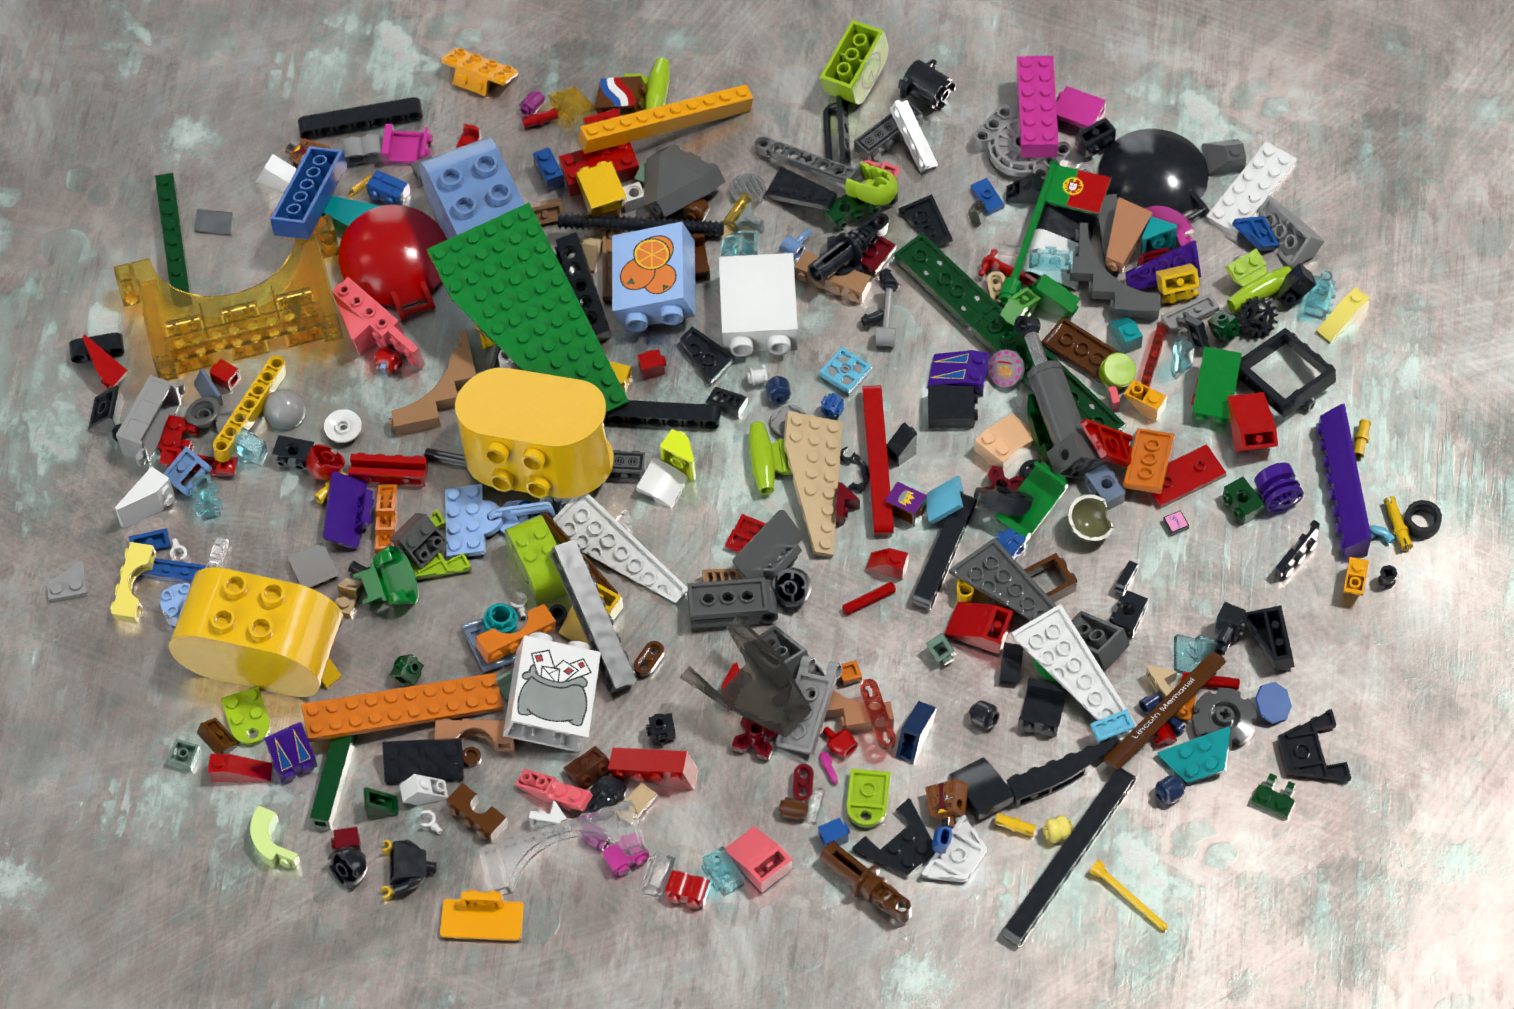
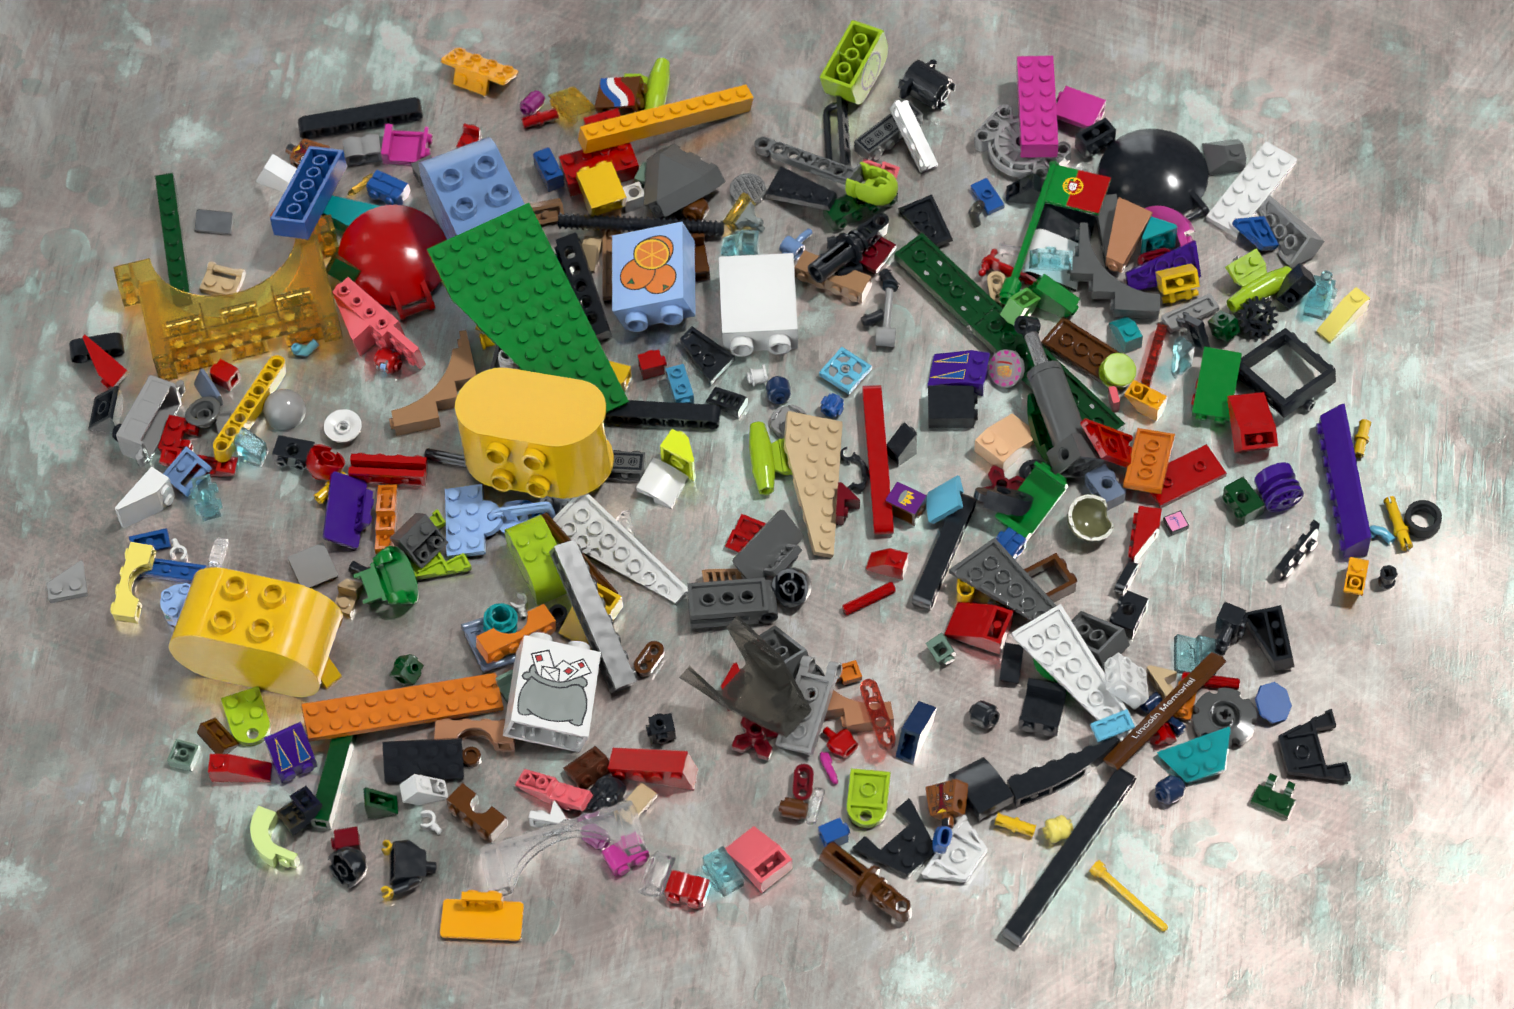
(219, 285): none -> tan plate
(300, 811): none -> black slope
(305, 350): none -> medium azure arm
(341, 269): none -> dark green slope
(679, 384): none -> dark azure brick
(1126, 680): none -> white brick
(1147, 529): none -> red slope

